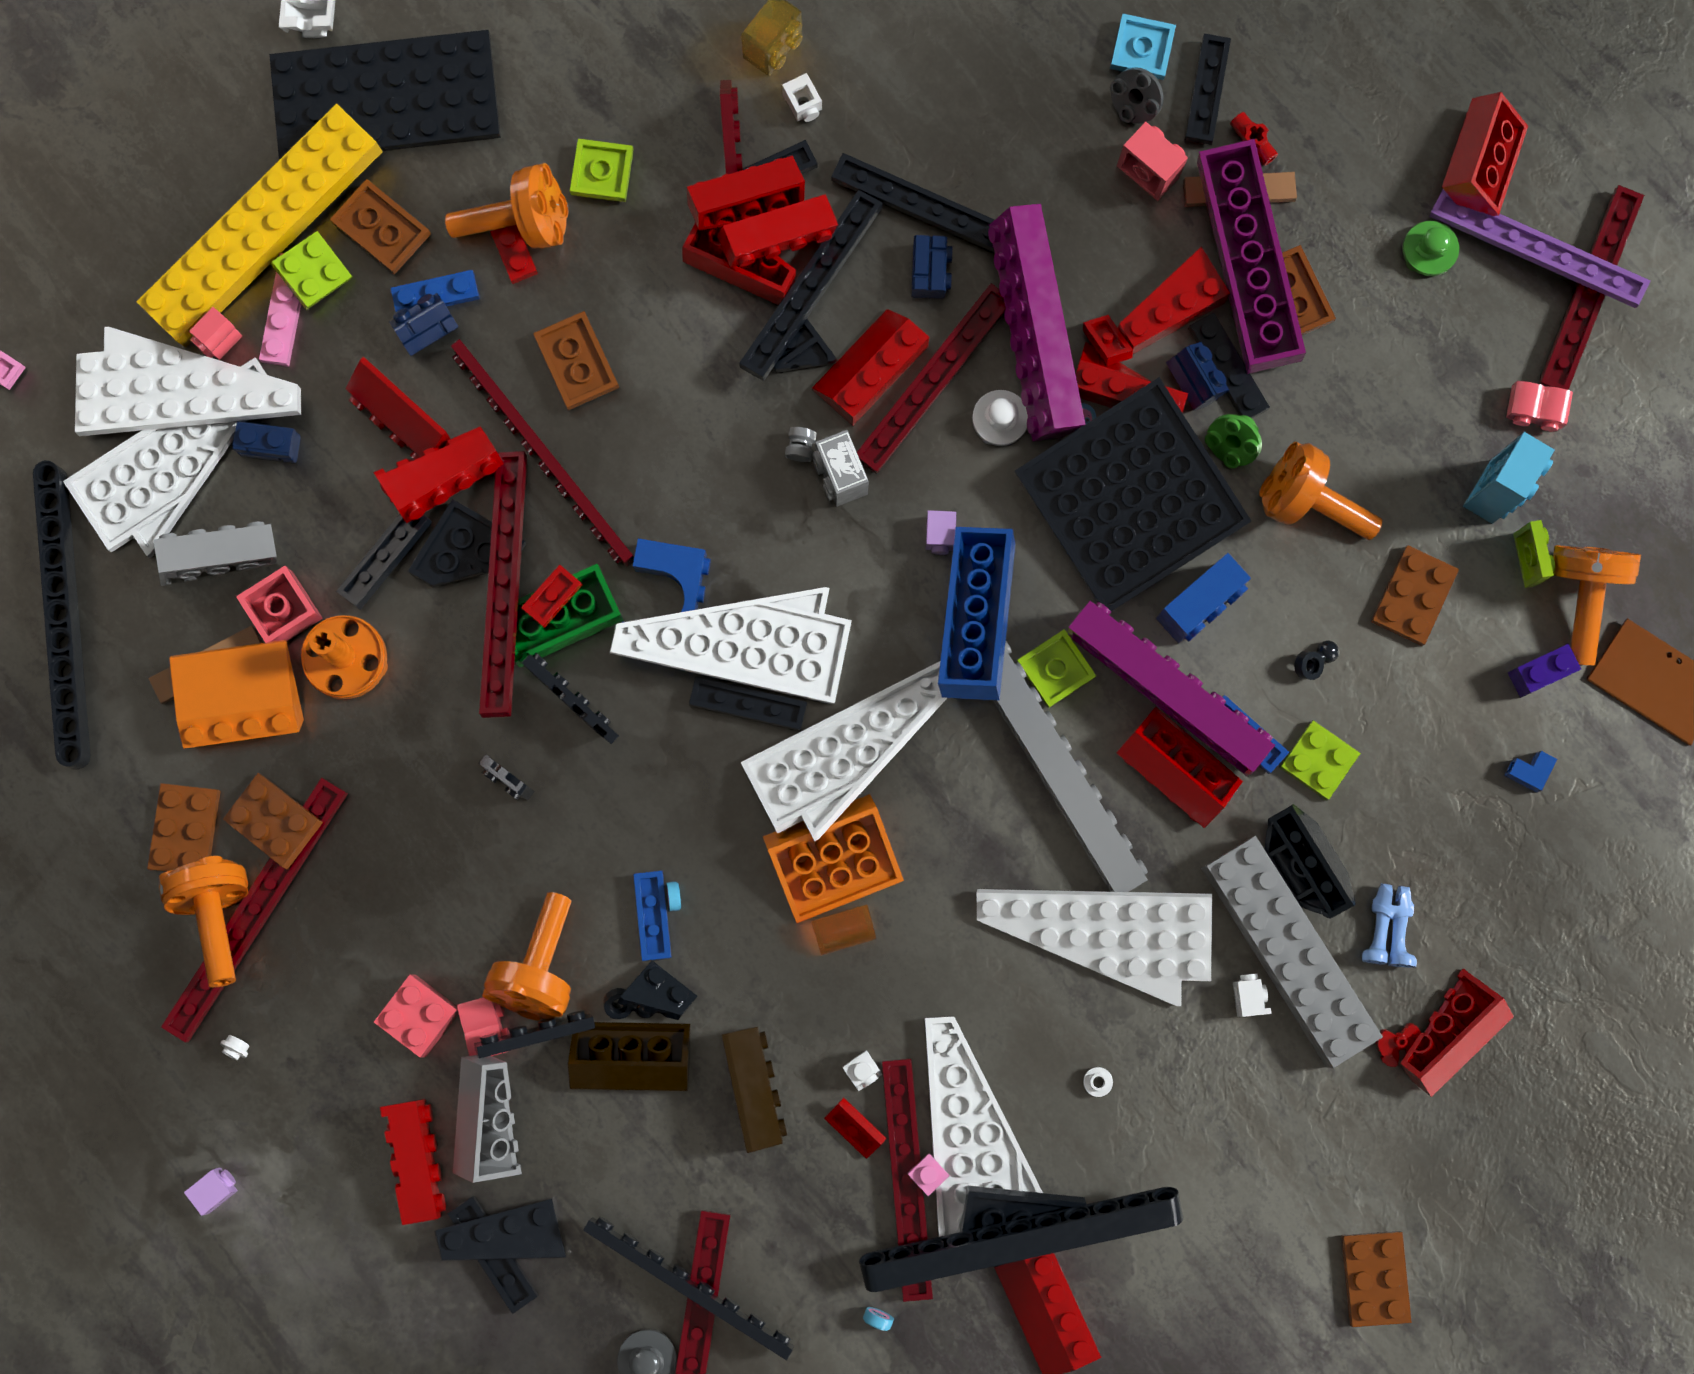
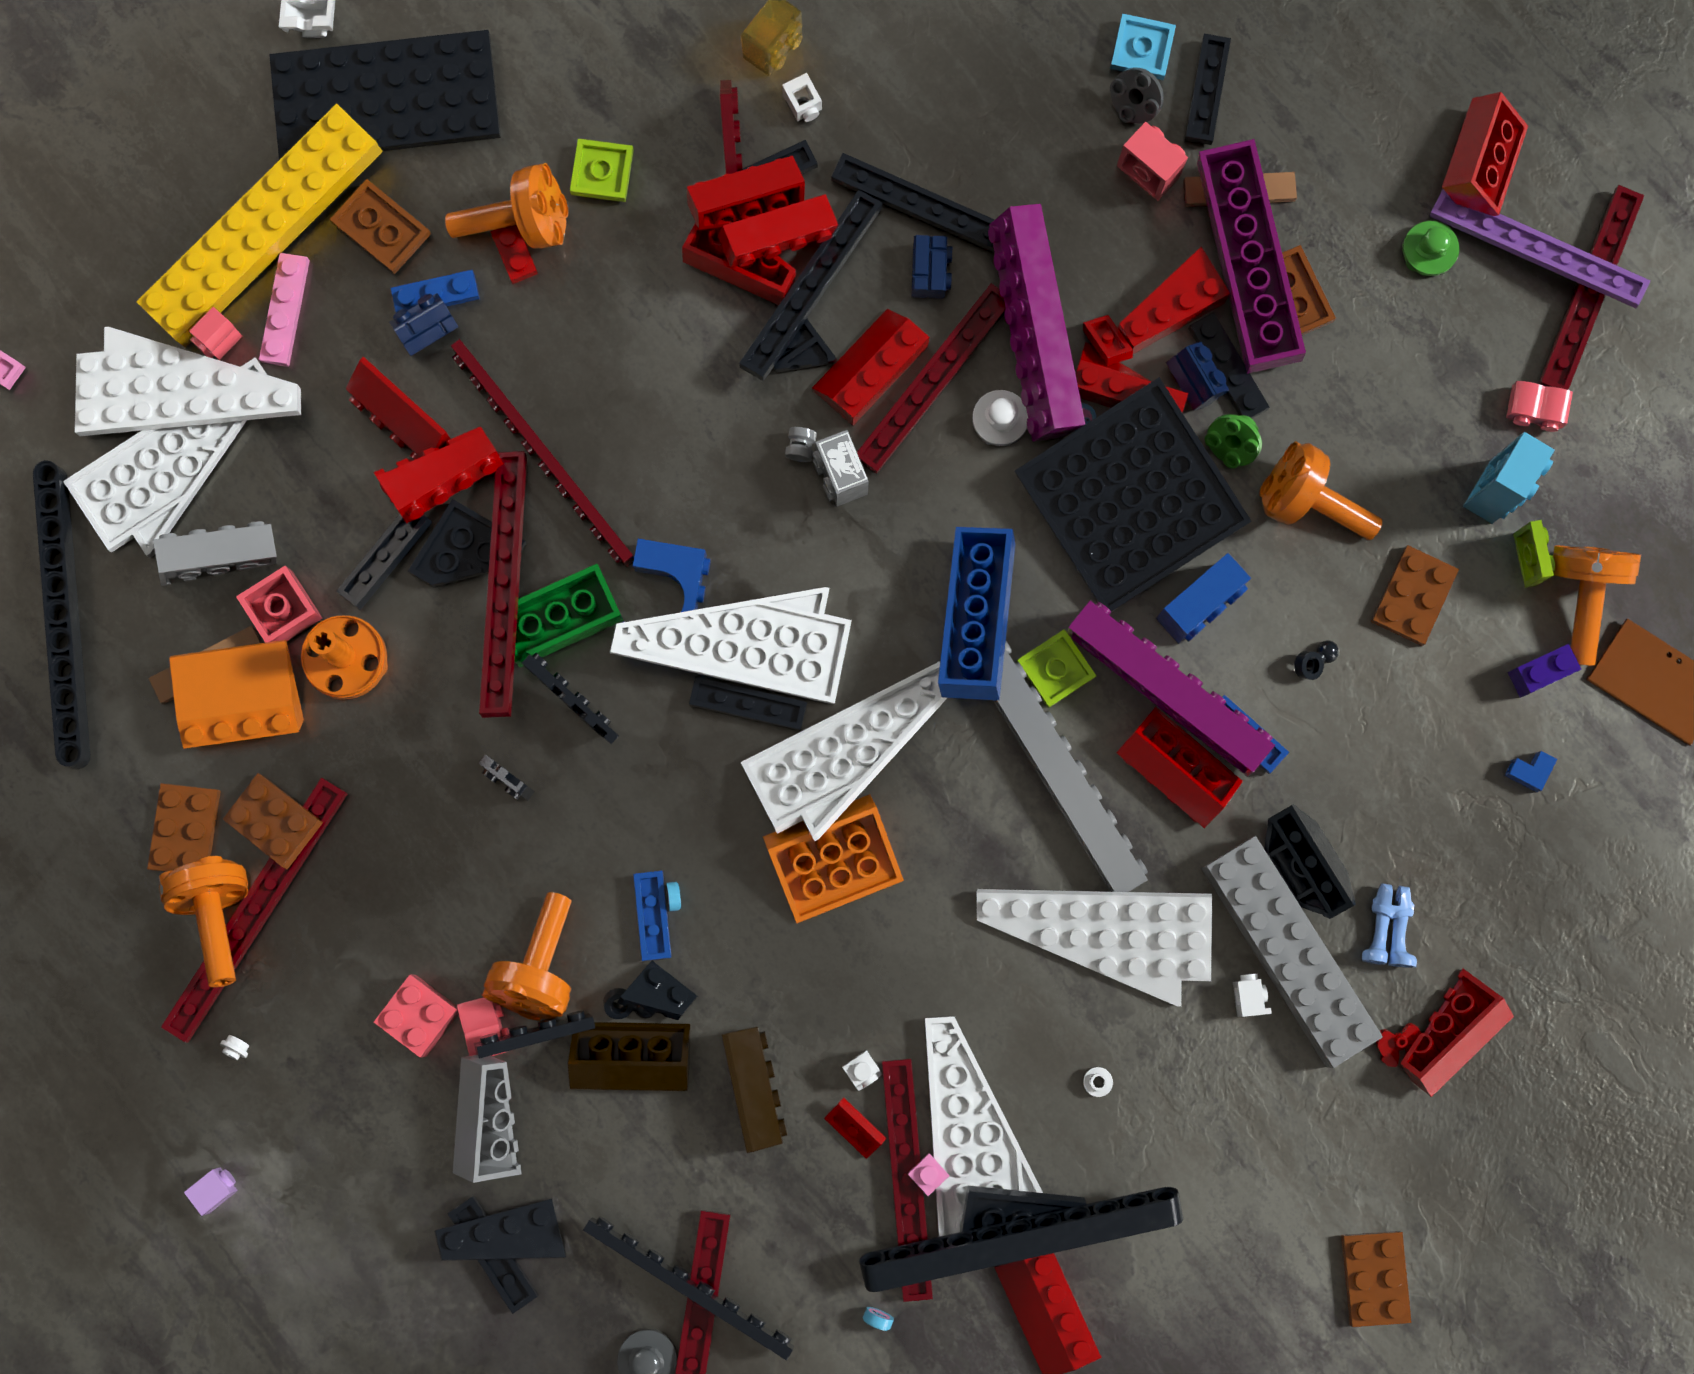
(266, 442): dark blue brick -> none
(311, 270): lime plate -> none
(414, 1161): red wedge -> none
(551, 596): red plate -> none
(576, 360): dark orange plate -> none
(844, 929): clear orange brick -> none
(940, 531): lavender brick -> none
(1246, 128): red axle -> none
(1319, 760): lime plate -> none

